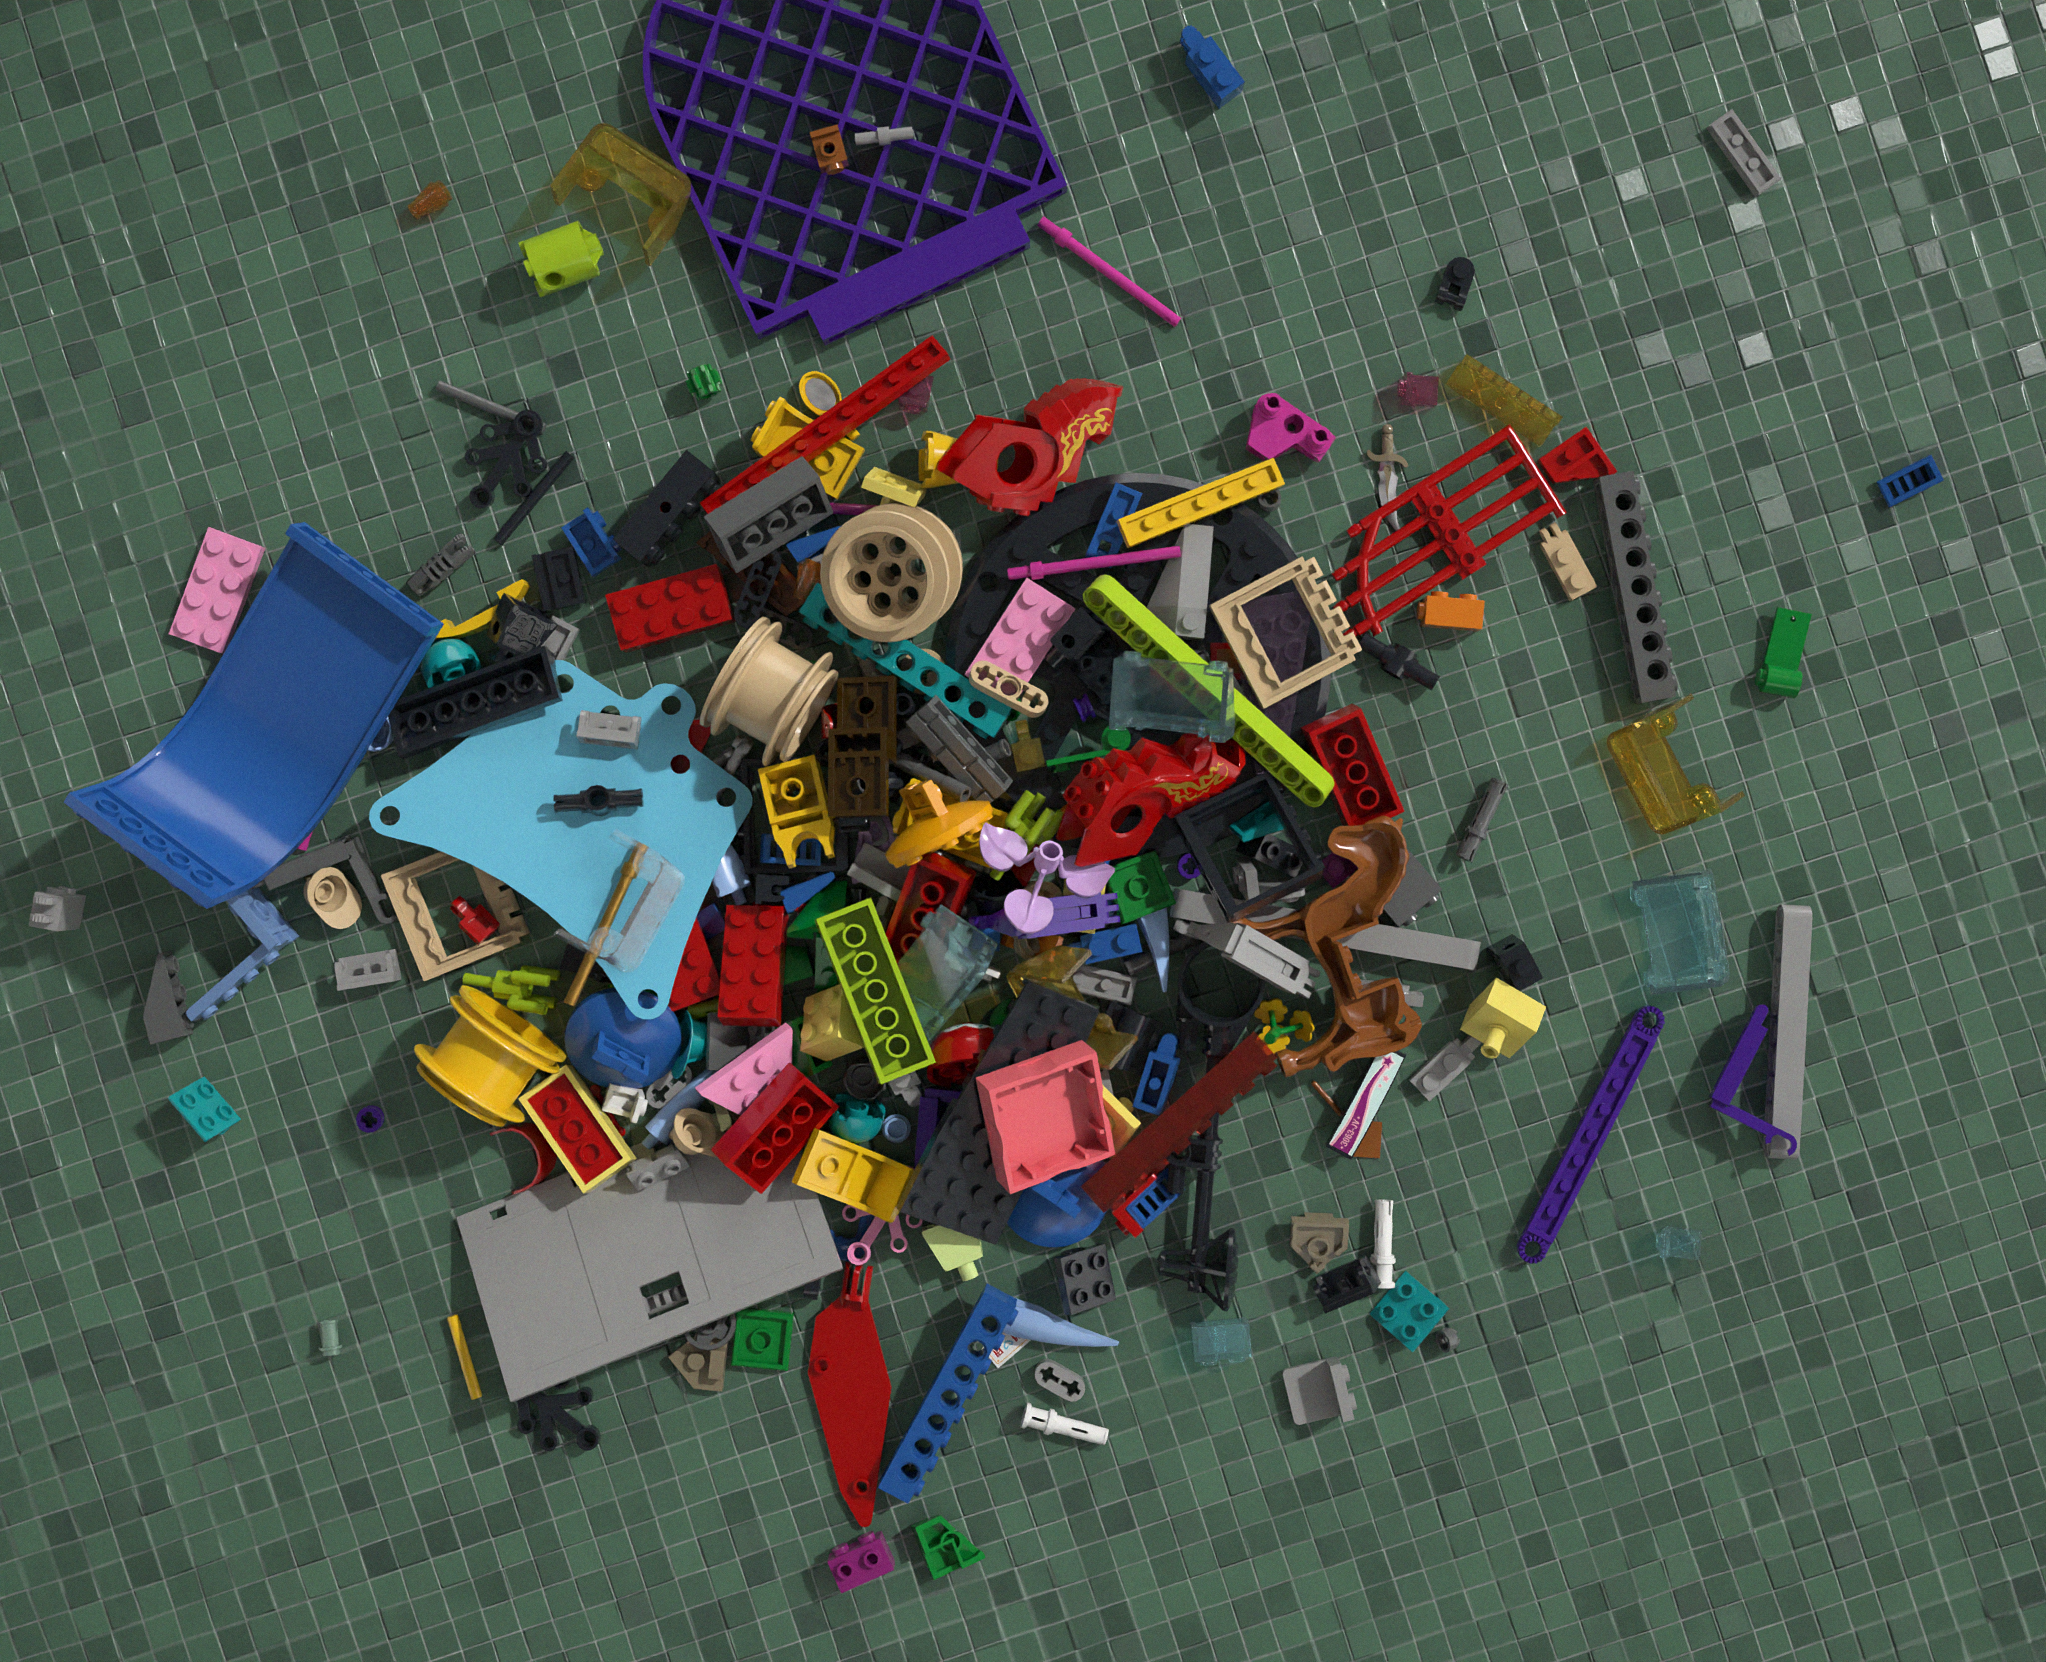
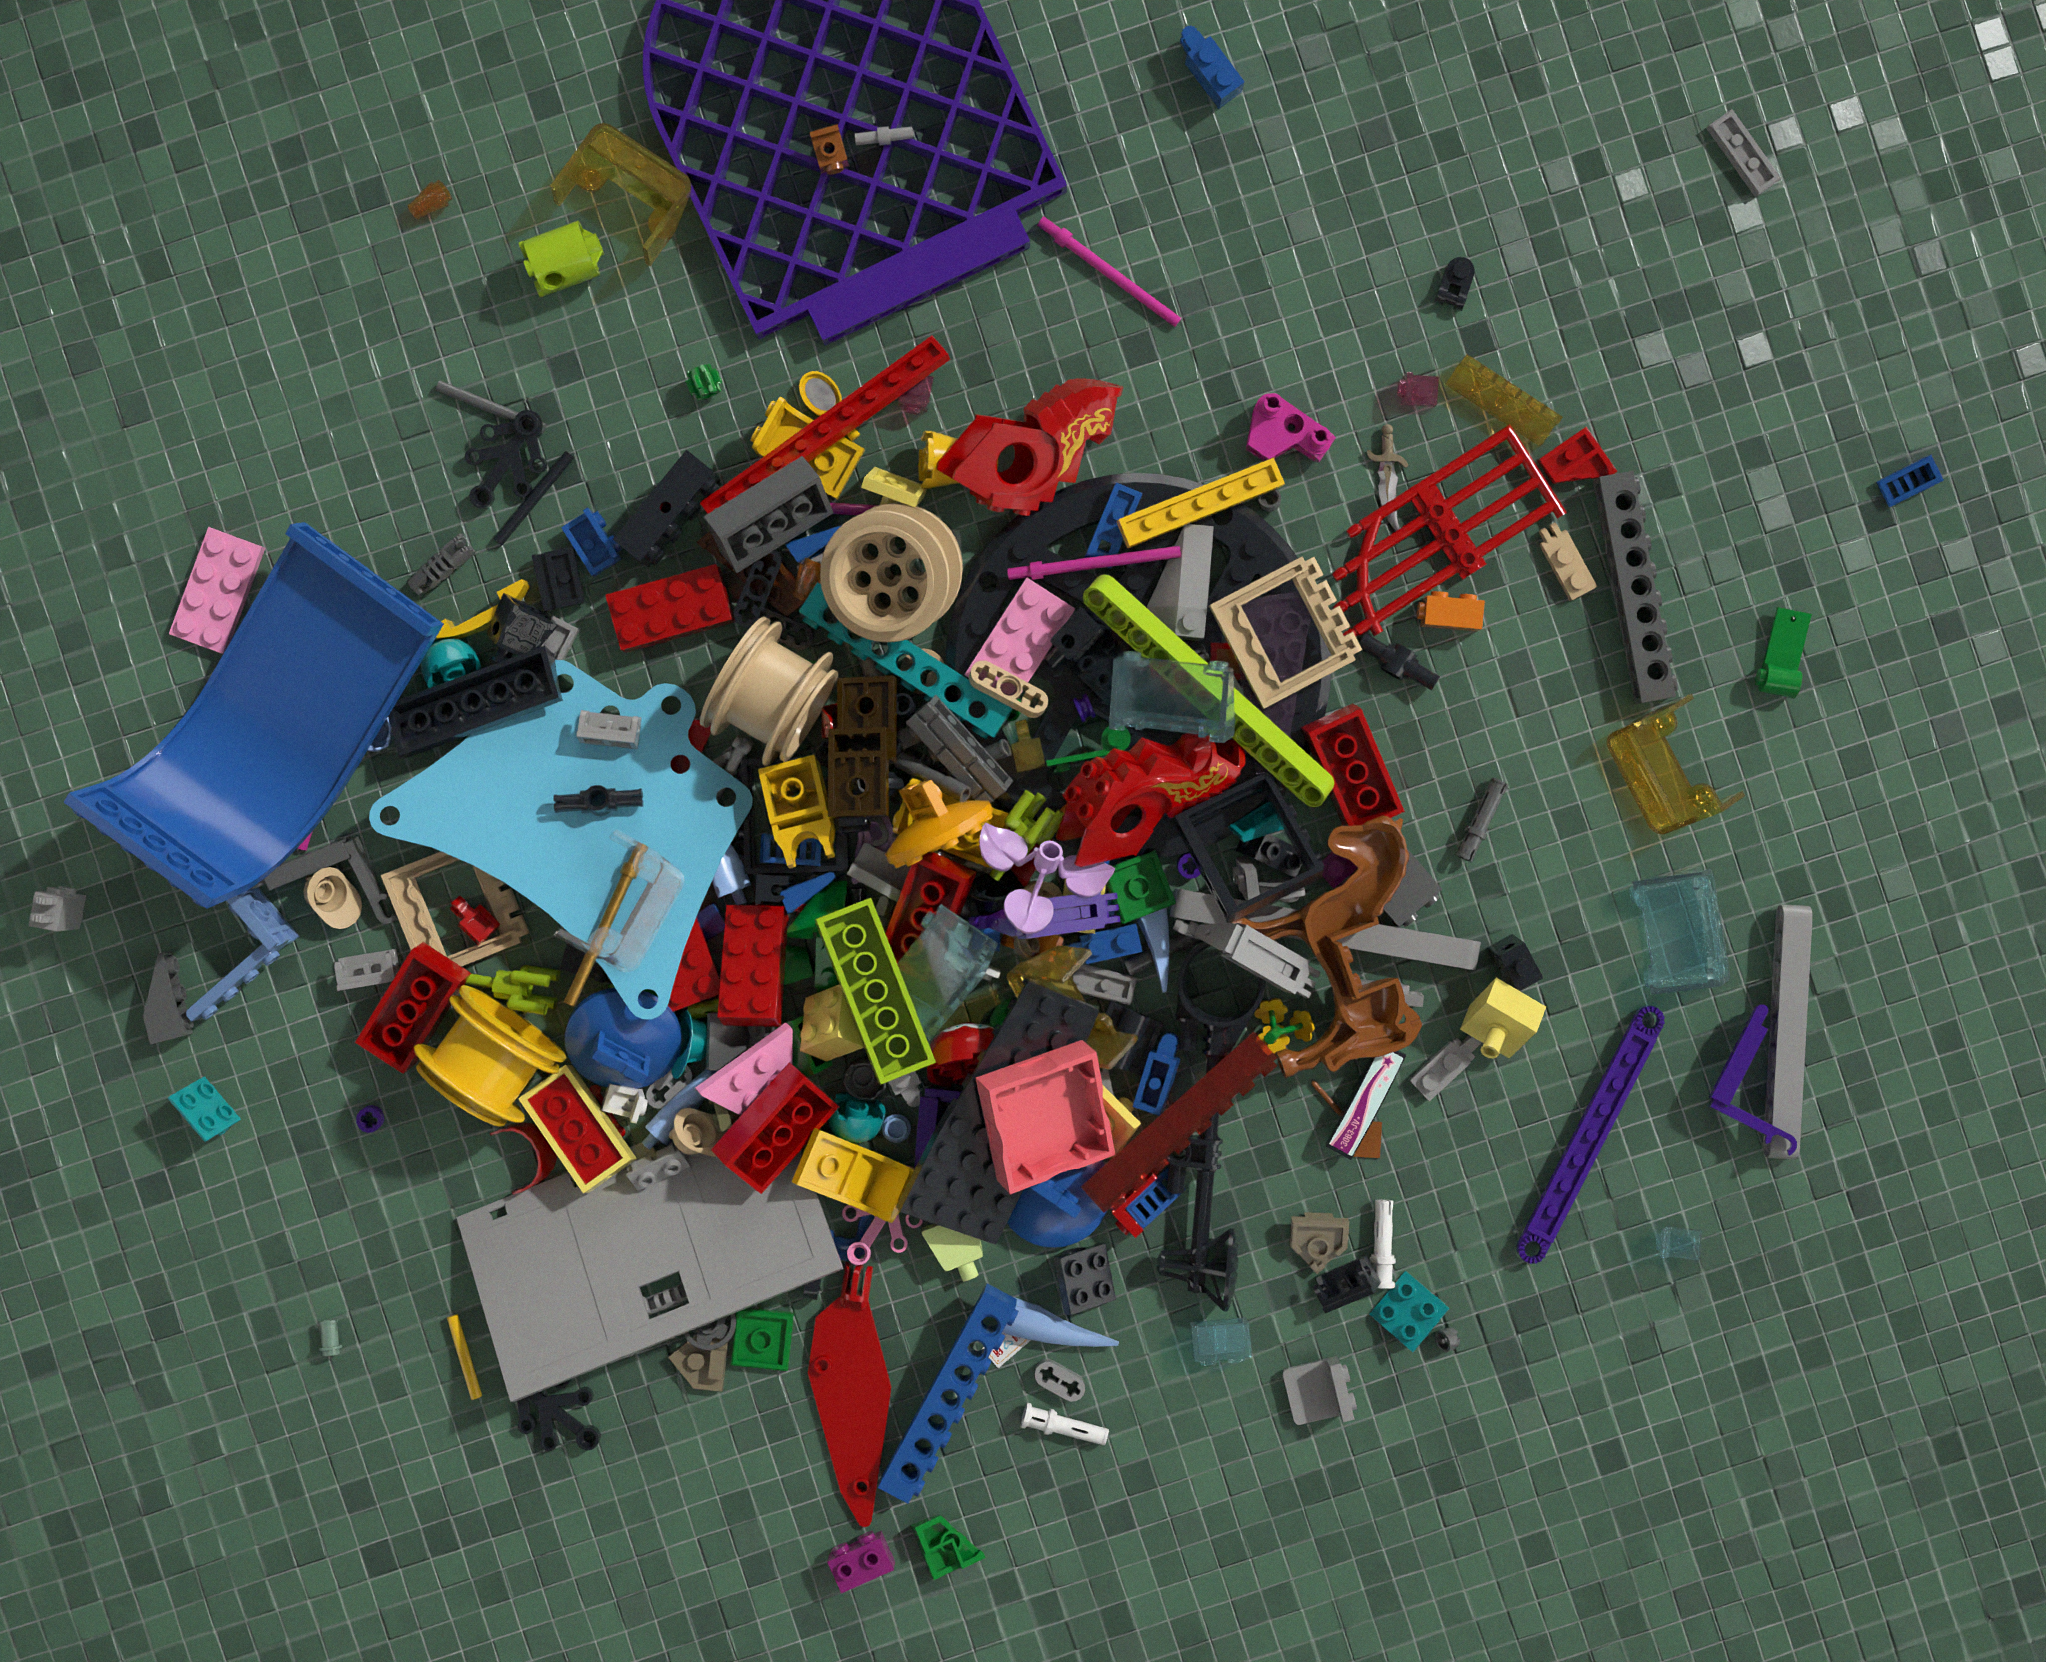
(412, 1007): none -> red brick

